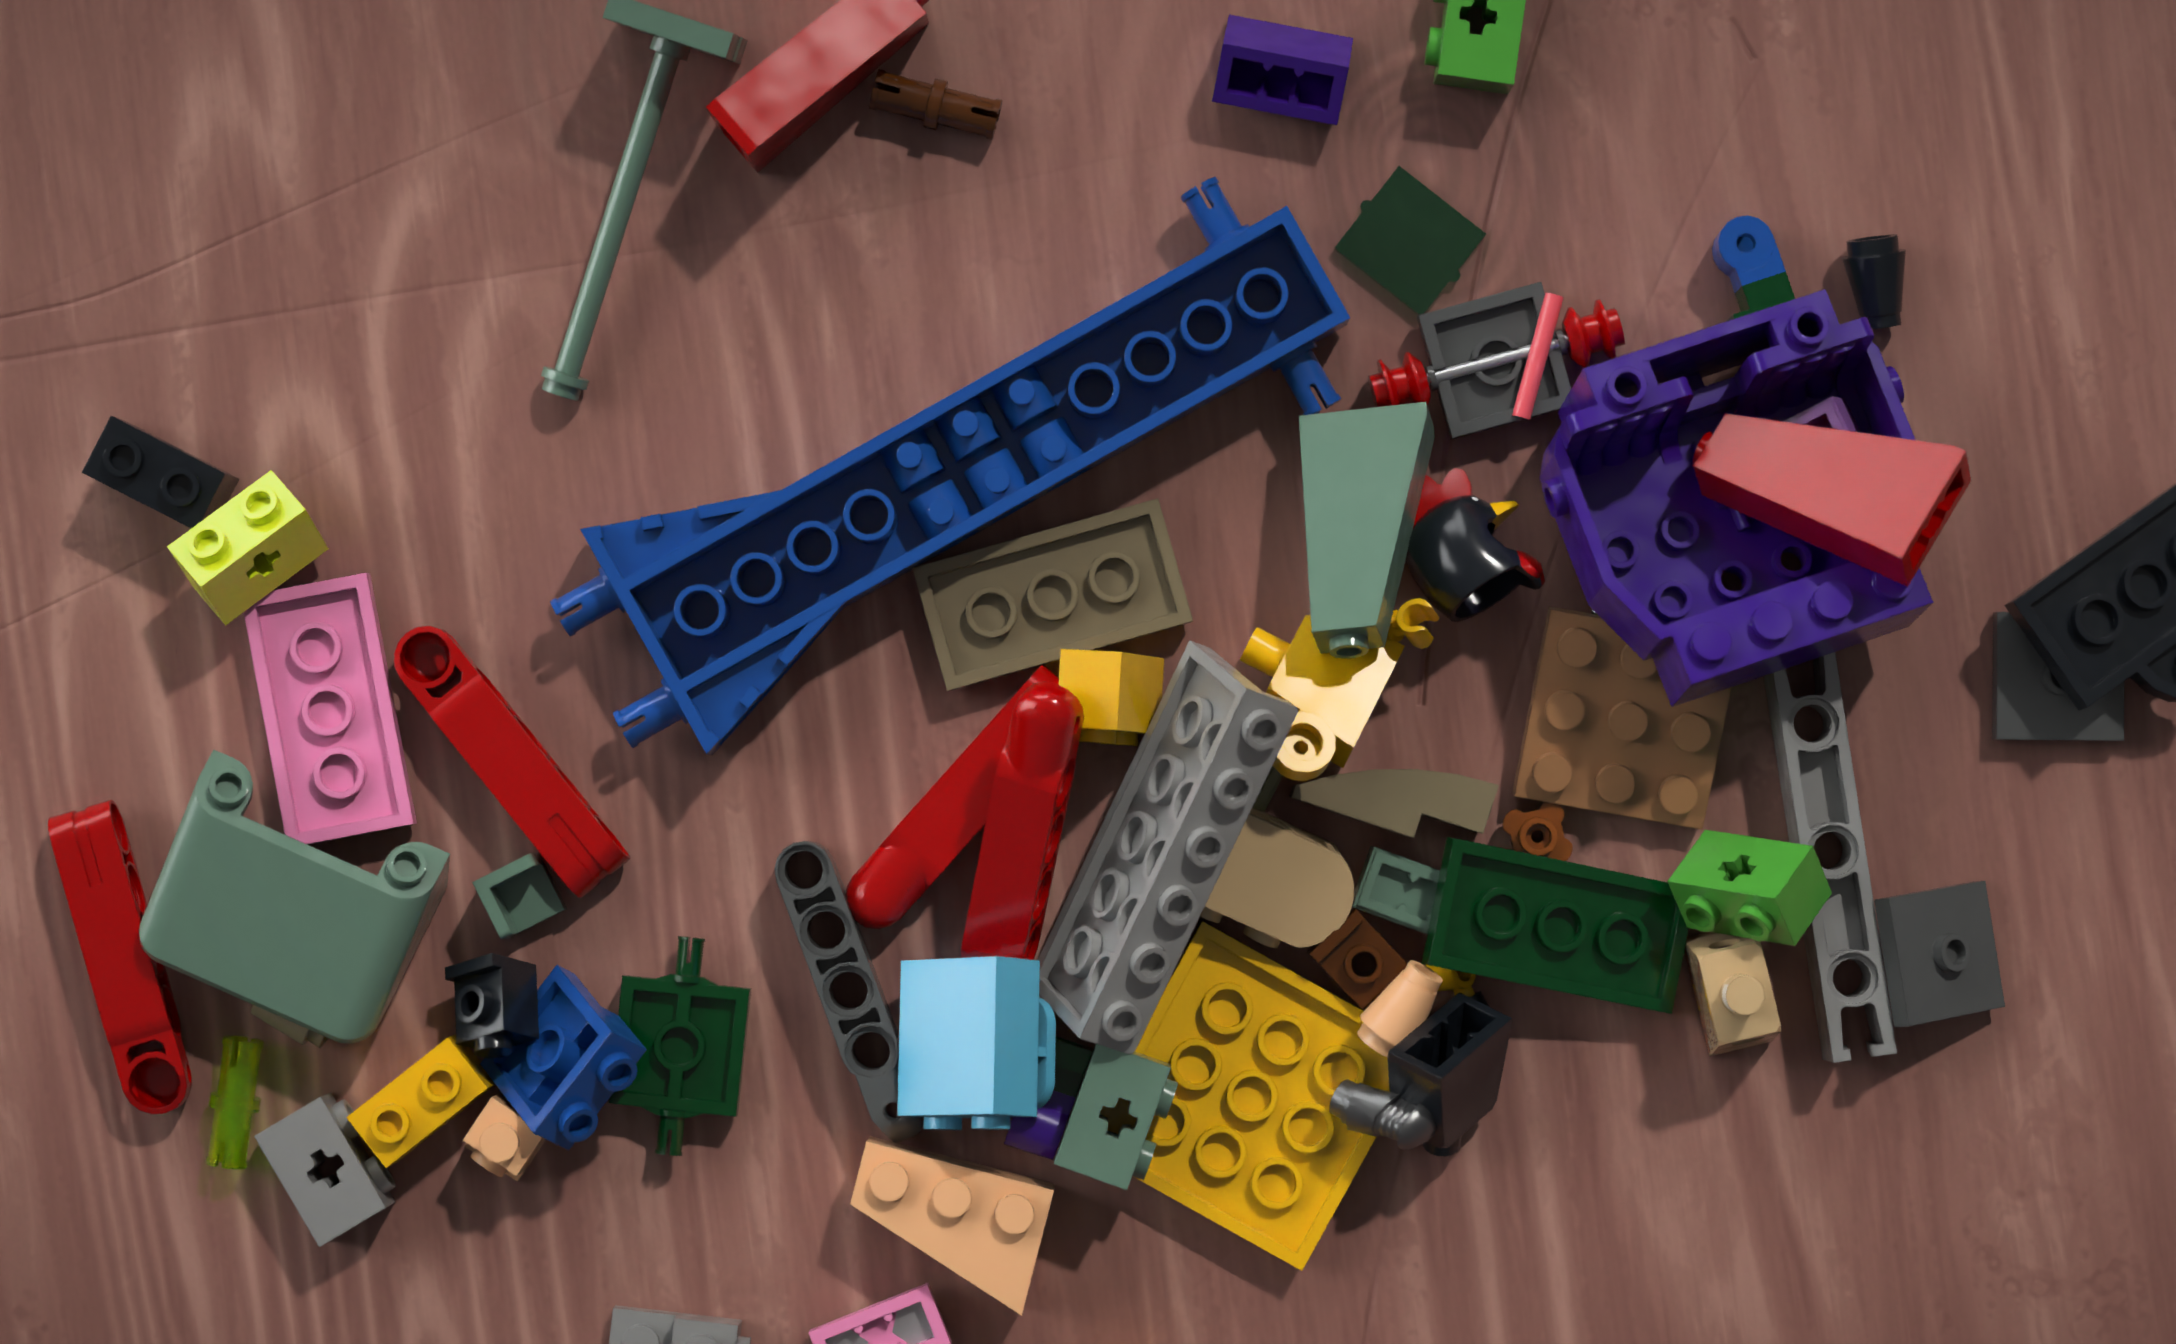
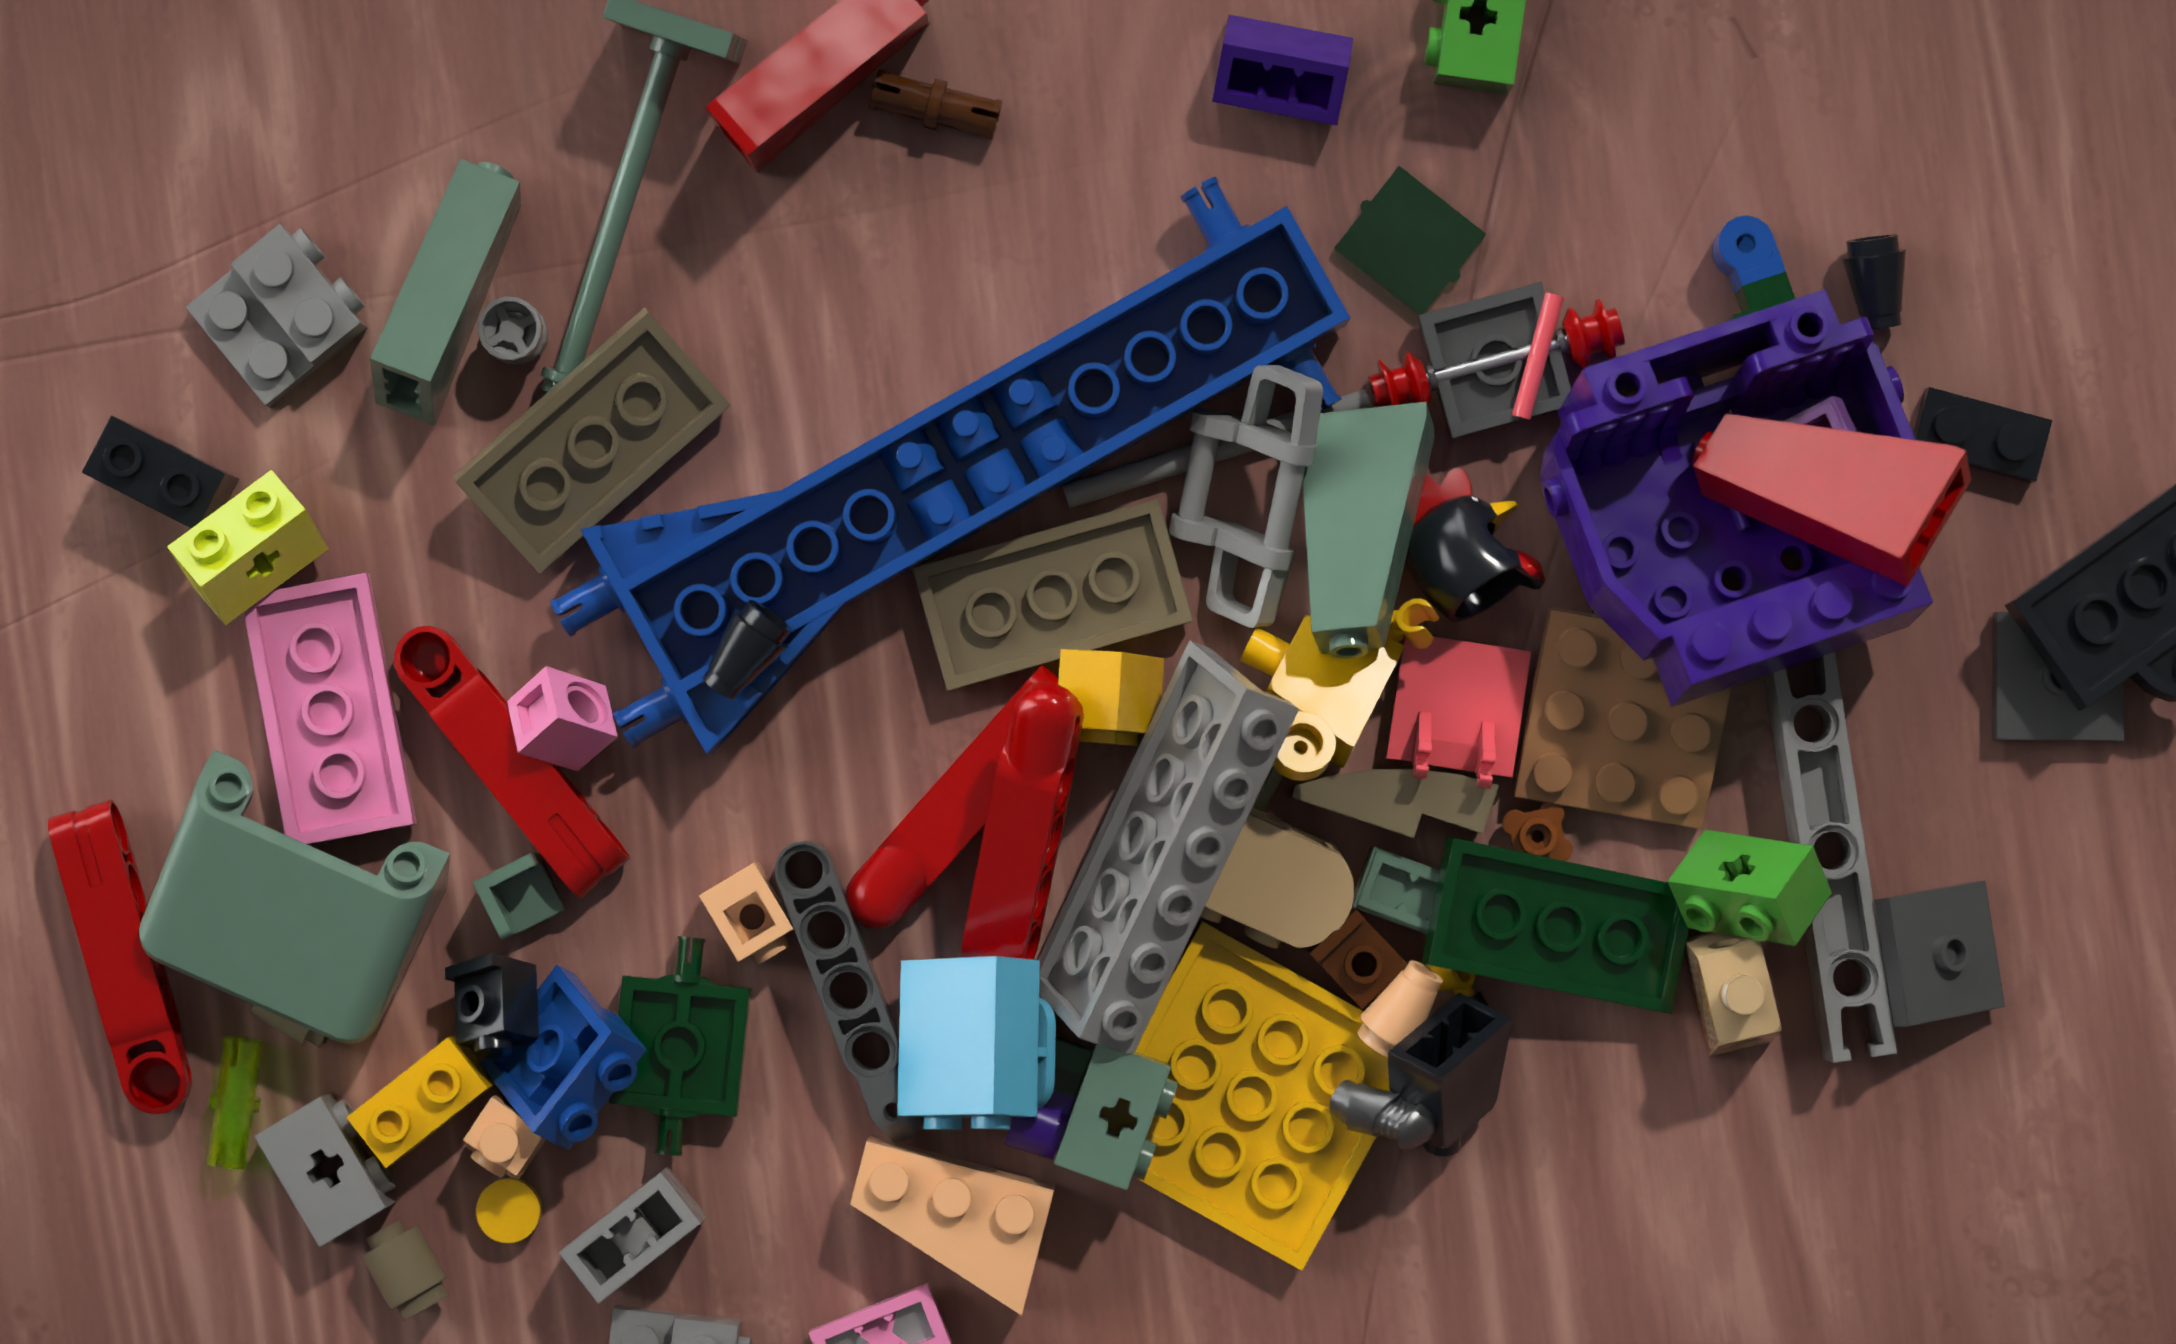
(278, 313): none -> light grey plate
(405, 1269): none -> dark tan brick
(445, 291): none -> sand green slope
(505, 323): none -> light grey wheel
(509, 1210): none -> yellow tile
(562, 718): none -> bright pink brick
(591, 440): none -> dark tan plate
(632, 1235): none -> light grey brick
(726, 905): none -> light nougat brick
(746, 648): none -> black cone
(1176, 460): none -> light grey piece
(1234, 540): none -> light grey bar
(1459, 708): none -> coral plate
(1991, 435): none -> black plate

